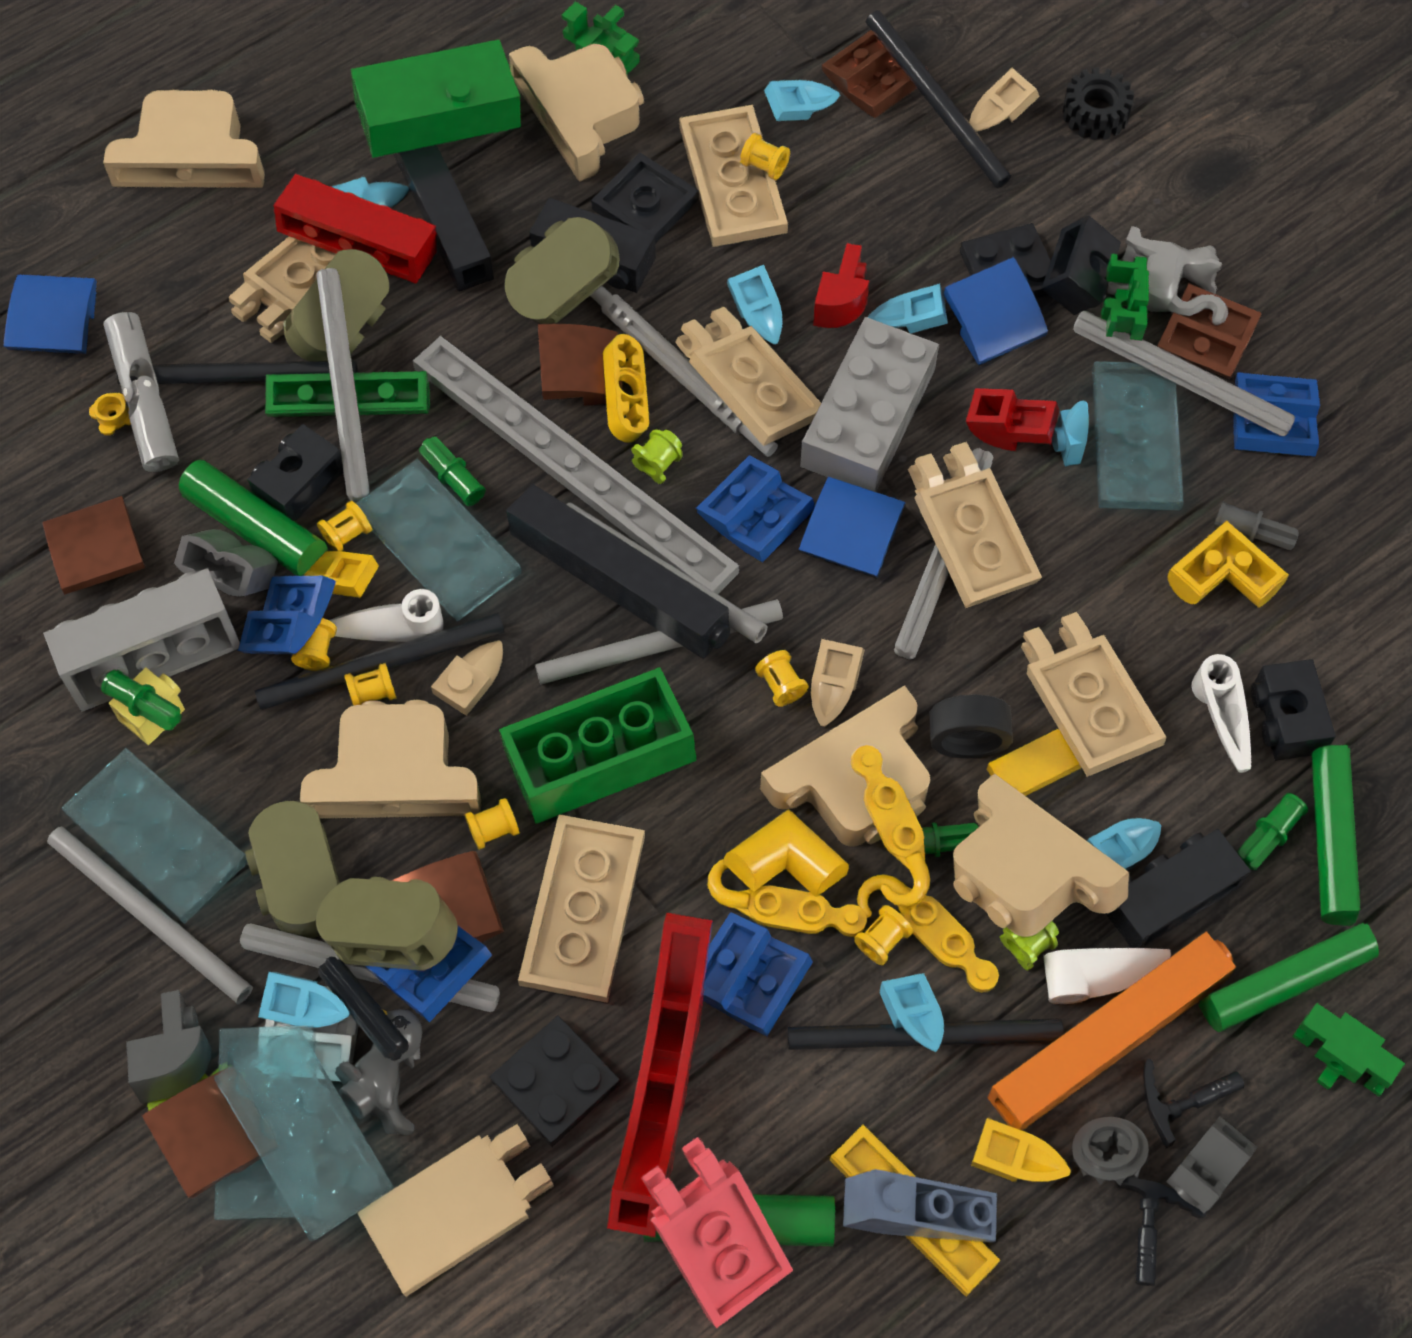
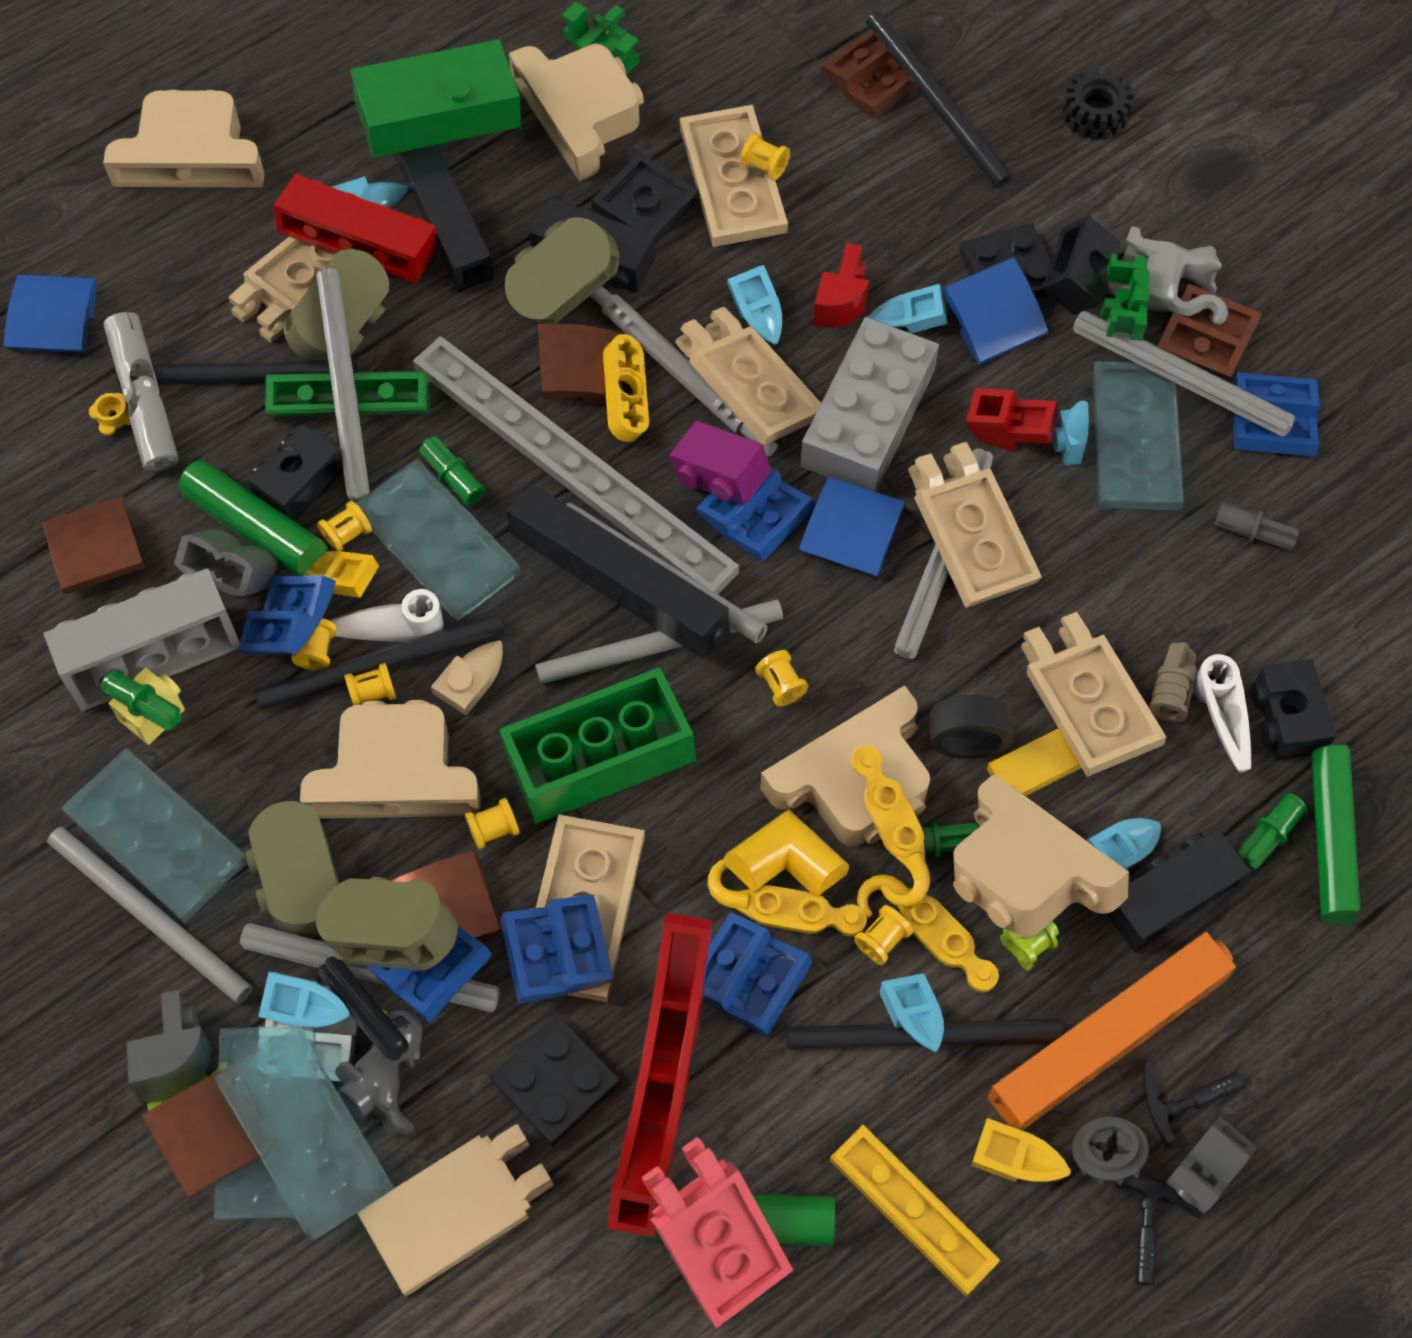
(556, 948): none -> blue slope
(657, 454): lime brick -> none
(720, 463): none -> magenta brick
(798, 98): medium azure plate -> none
(834, 679): tan plate -> none
(918, 1207): sand blue slope -> none
(1003, 100): tan plate -> none
(1092, 973): white piece -> none
(1174, 684): none -> dark tan hinge
(1229, 557): yellow brick -> none
(1290, 977): green brick -> none
(1348, 1050): green piece -> none

